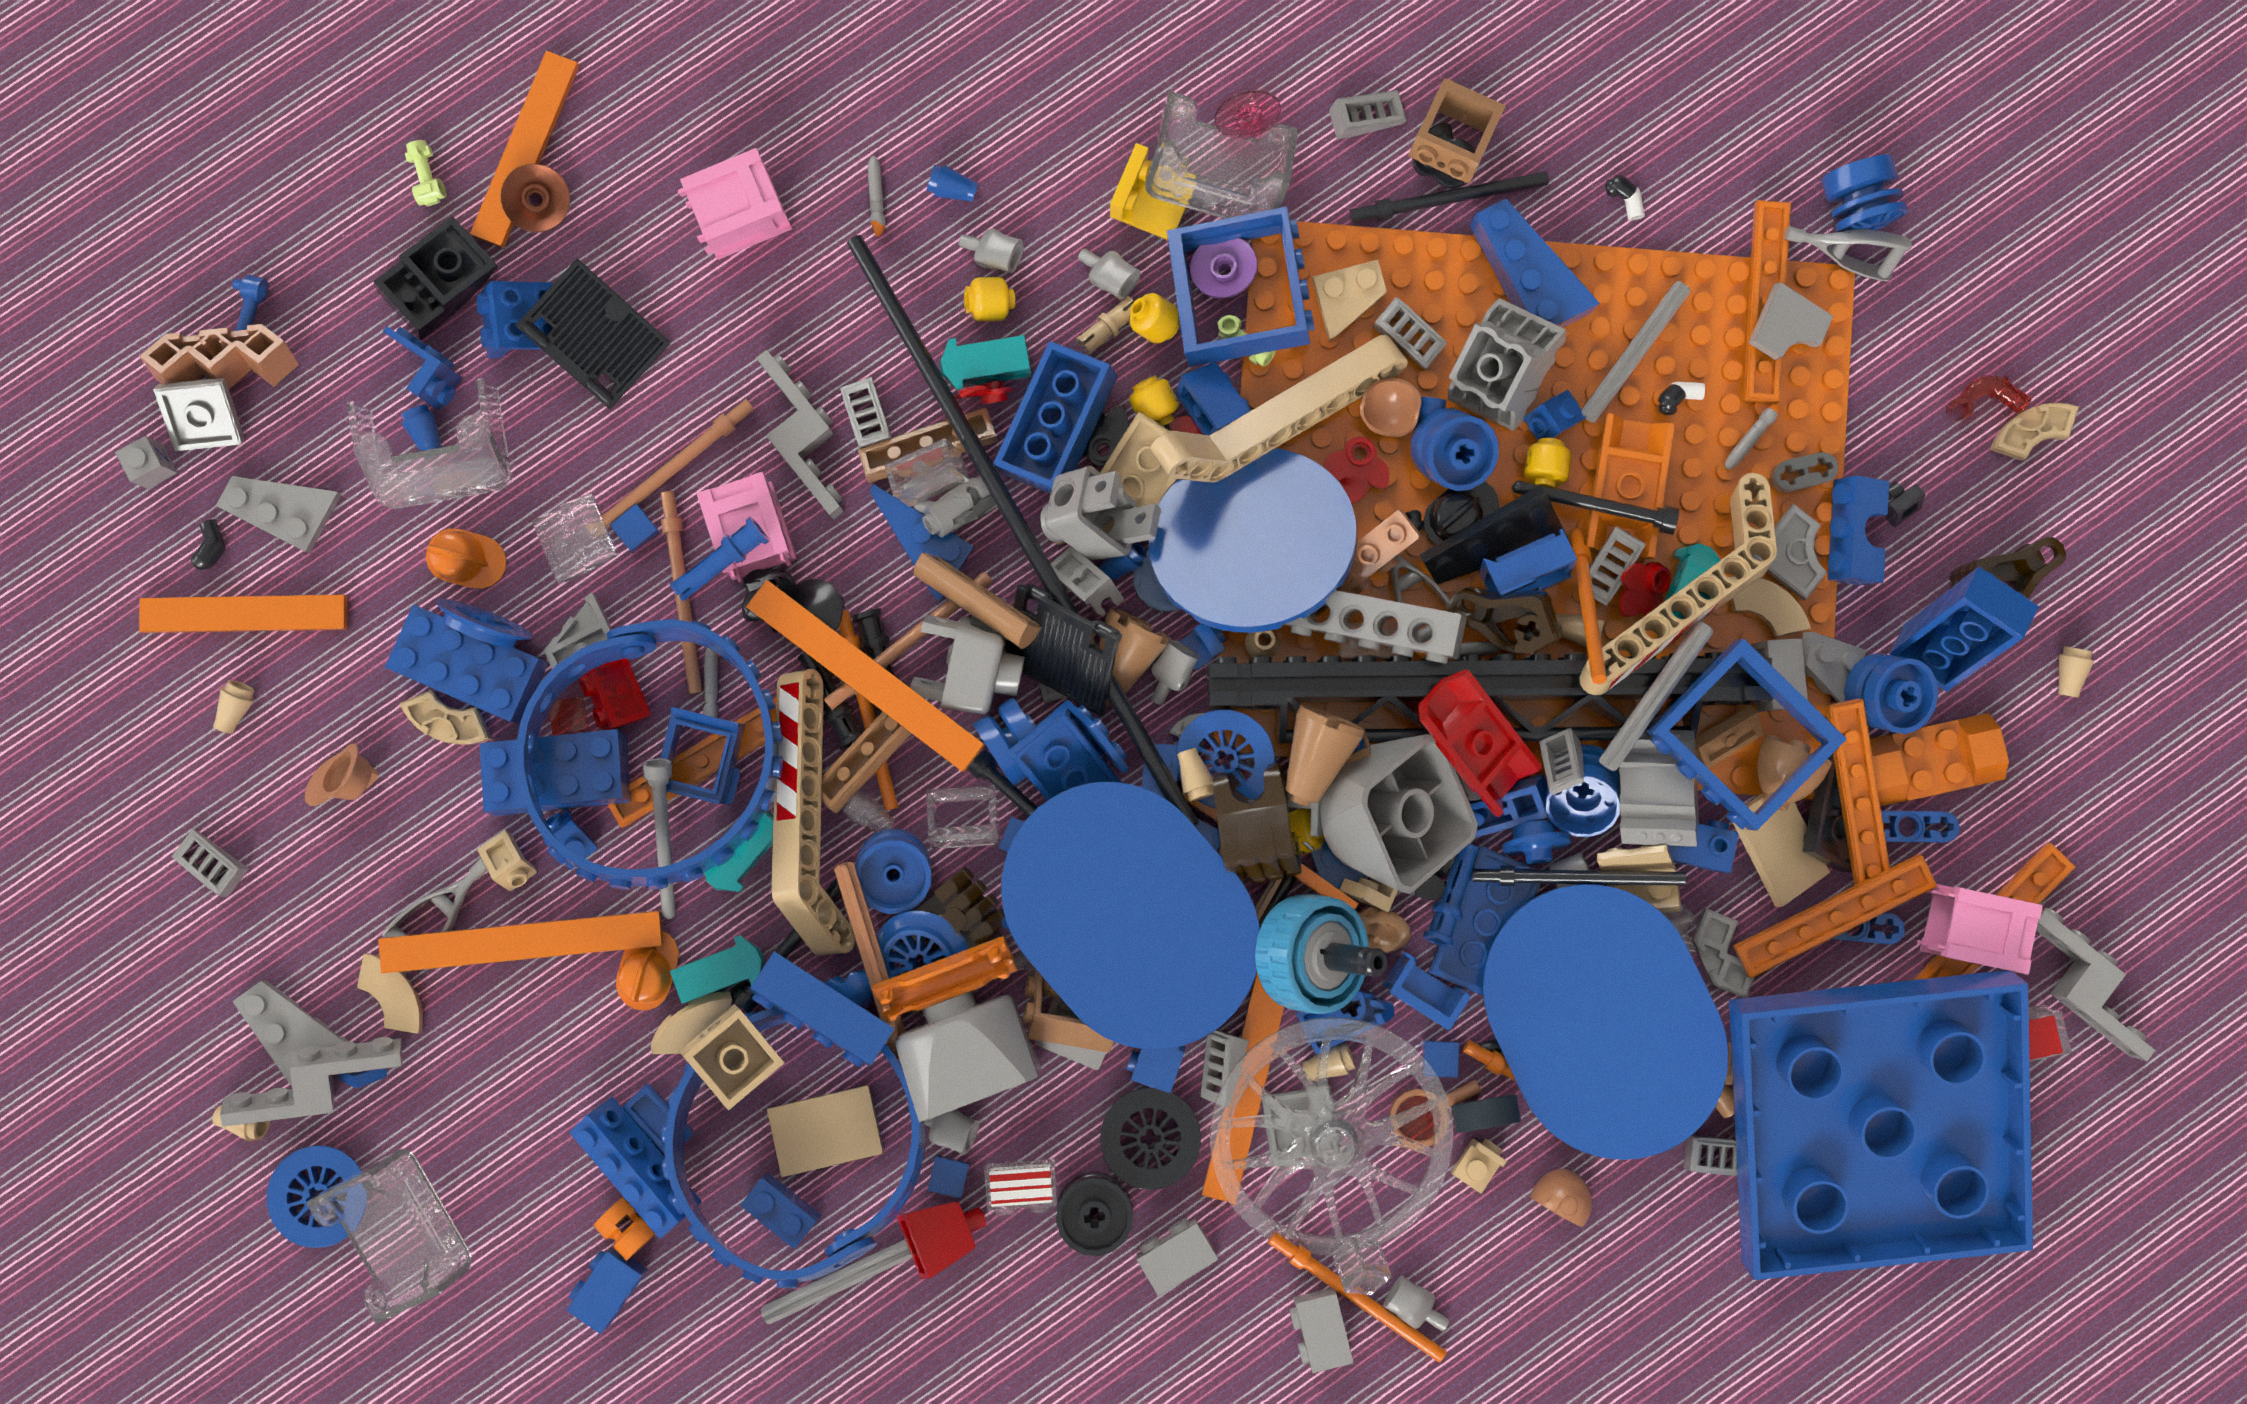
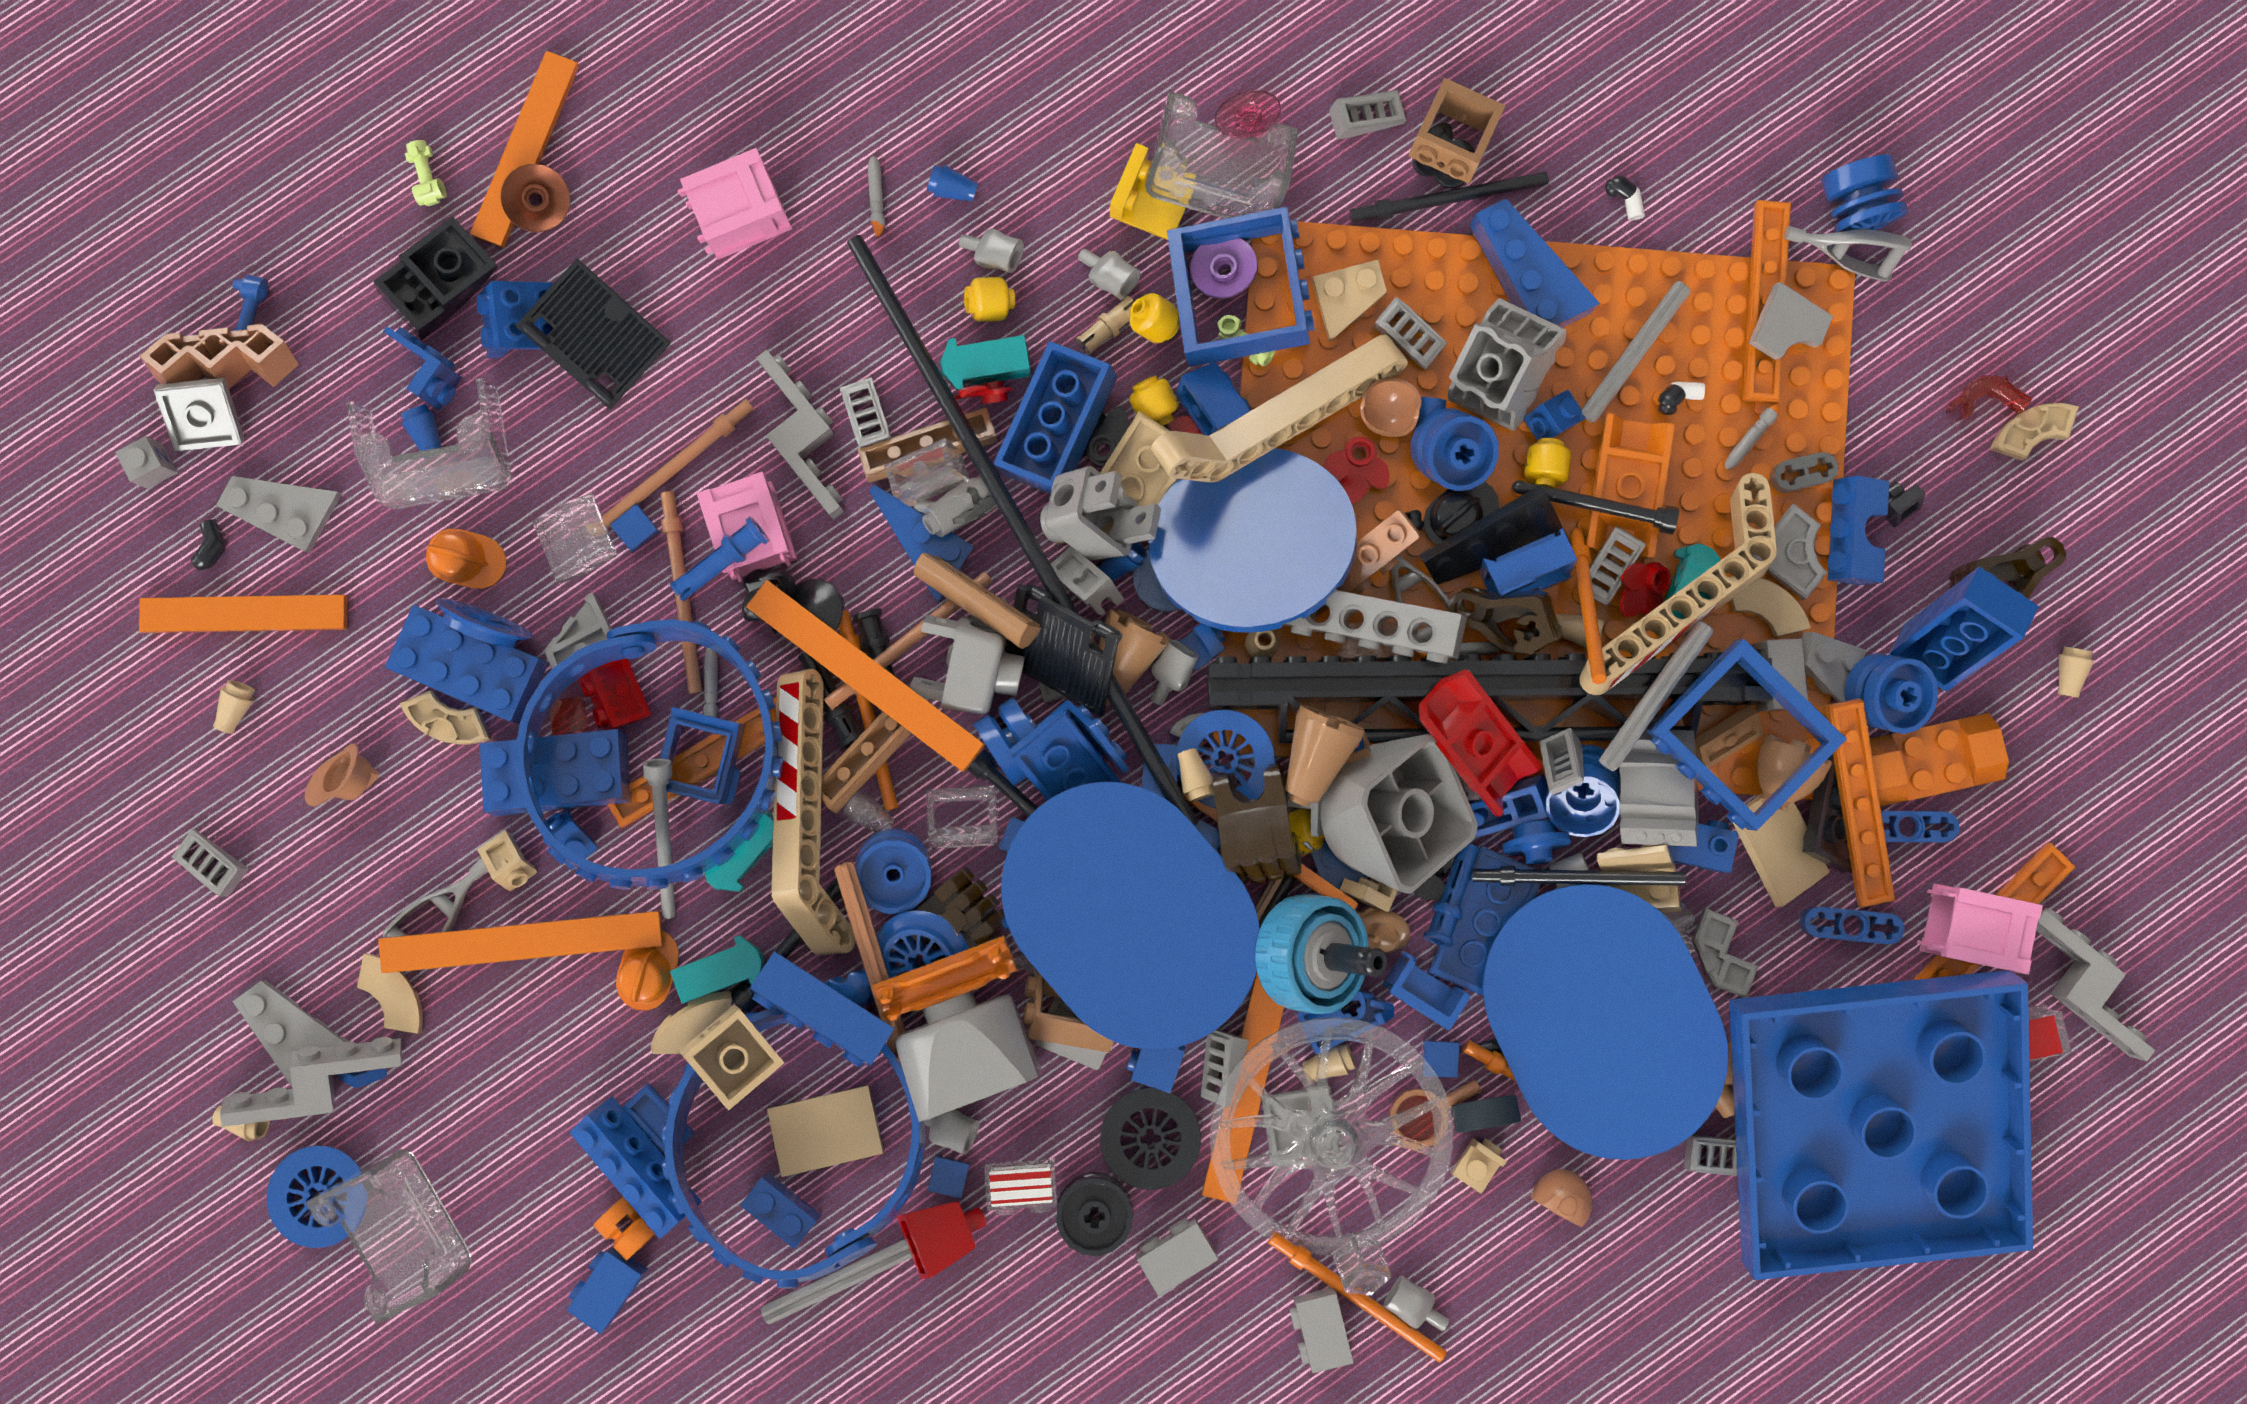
(1835, 916): orange tile -> none

